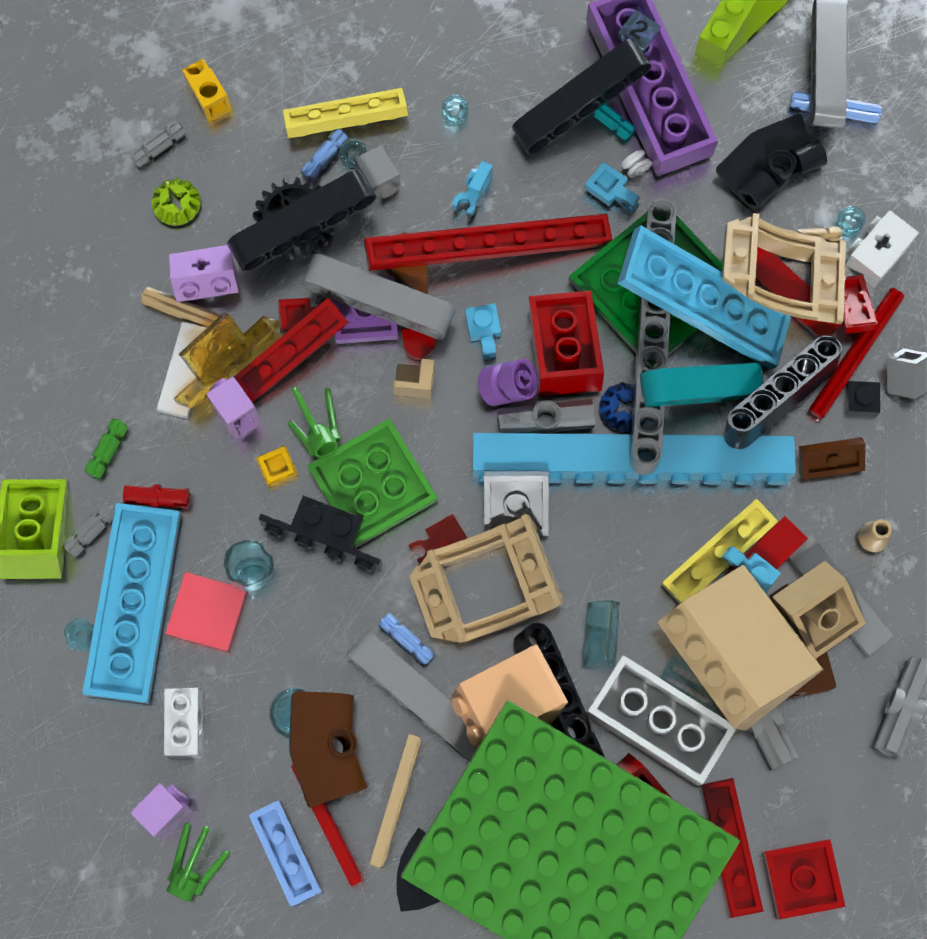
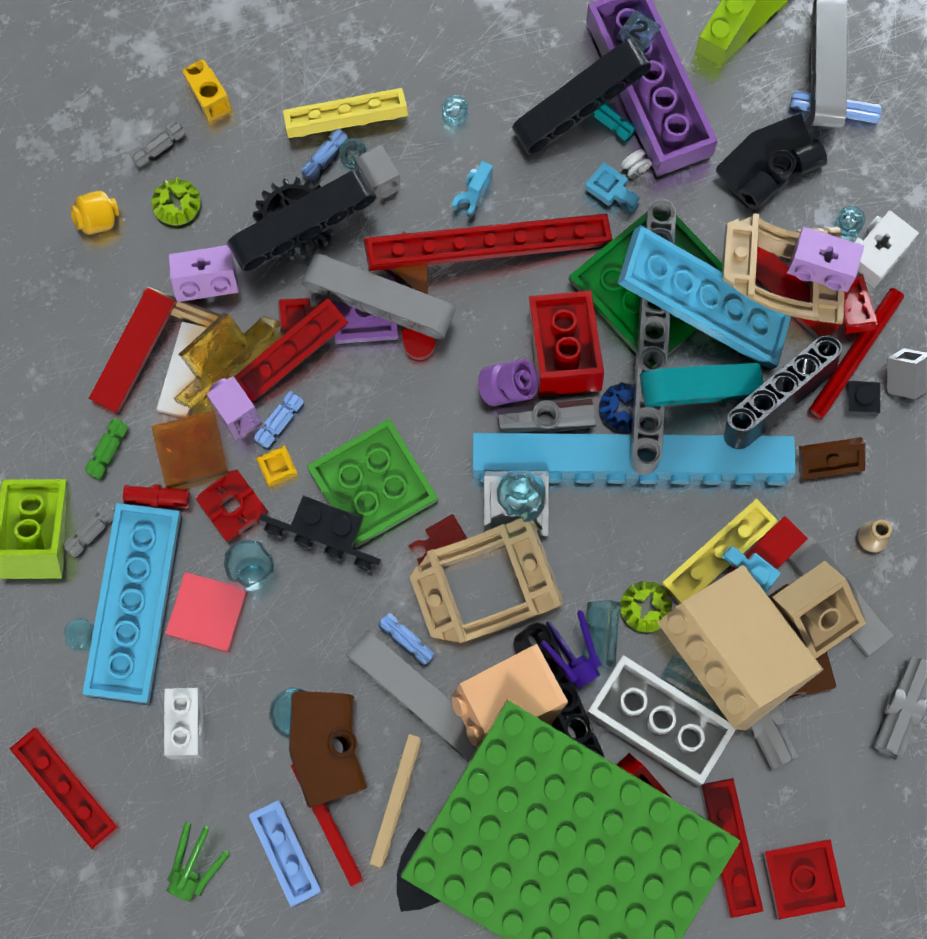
(64, 788): none -> red tile
(94, 212): none -> yellow head
(132, 350): none -> red tile
(162, 810): lavender brick -> none
(190, 449): none -> clear orange plate
(213, 505): none -> red piece
(278, 419): none -> light blue axle
(321, 439): bright green plant -> none
(414, 379): tan panel -> none
(484, 326): medium azure plate -> none
(522, 494): none -> clear light blue hair
(580, 669): none -> dark purple plant
(632, 612): none -> lime gear
(825, 259): none -> lavender brick

